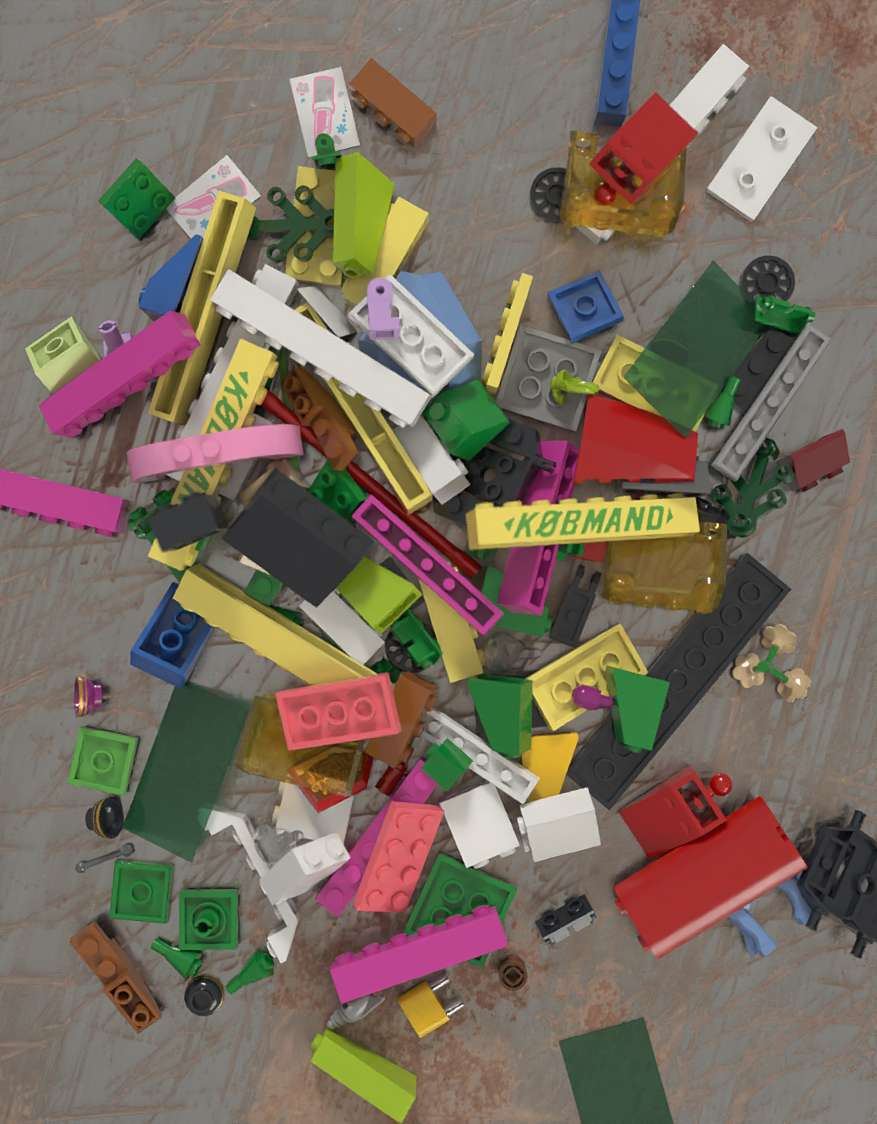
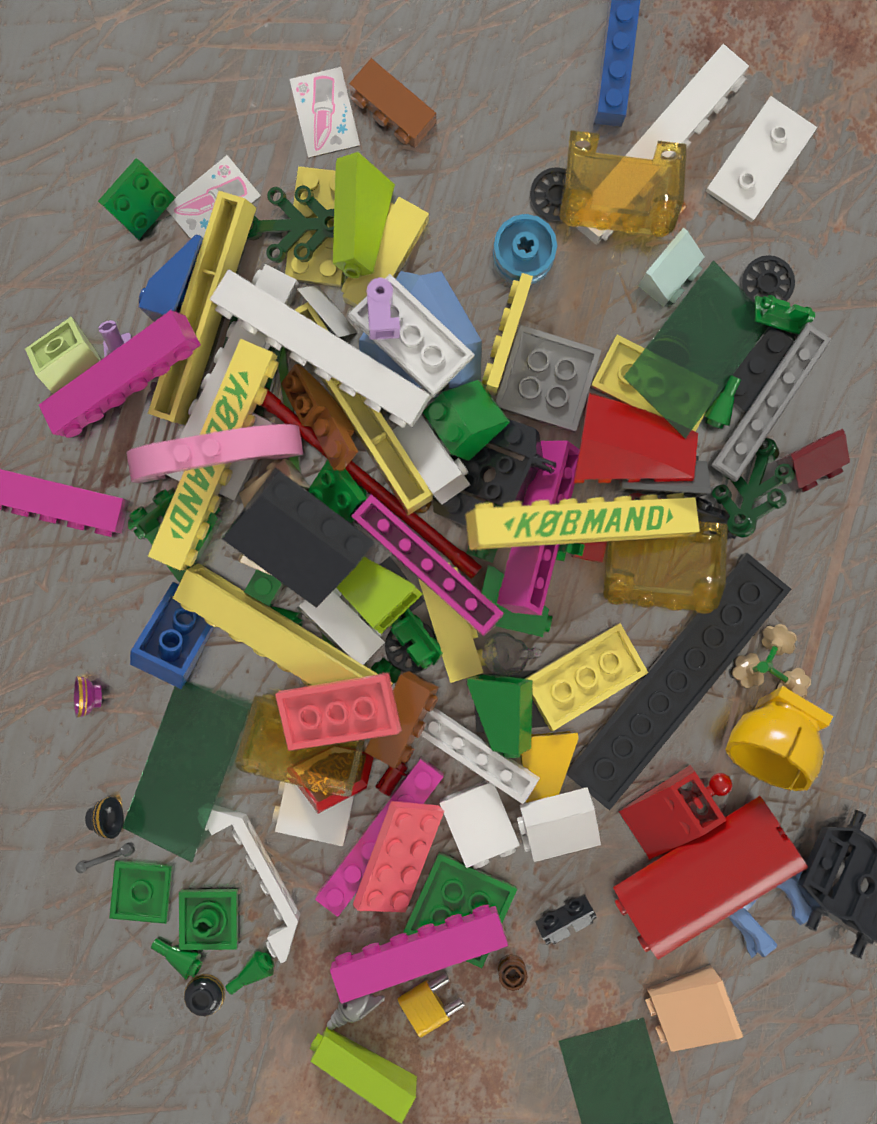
(102, 760): bright green plate -> none
(119, 976): dark orange slope -> none
(189, 522): black brick -> none
(274, 843): clear hair -> none
(304, 868): white brick -> none
(325, 150): green hinge -> none
(446, 763): green brick -> none
(523, 233): none -> dark azure wheel
(564, 382): lime piece -> none
(574, 609): black hinge -> none
(585, 306): blue plate -> none
(590, 698): magenta cylinder -> none
(635, 707): green slope -> none
(646, 148): red slope -> none
(672, 269): none -> light aqua slope
(693, 1010): none -> light nougat slope
(780, 740): none -> yellow plate

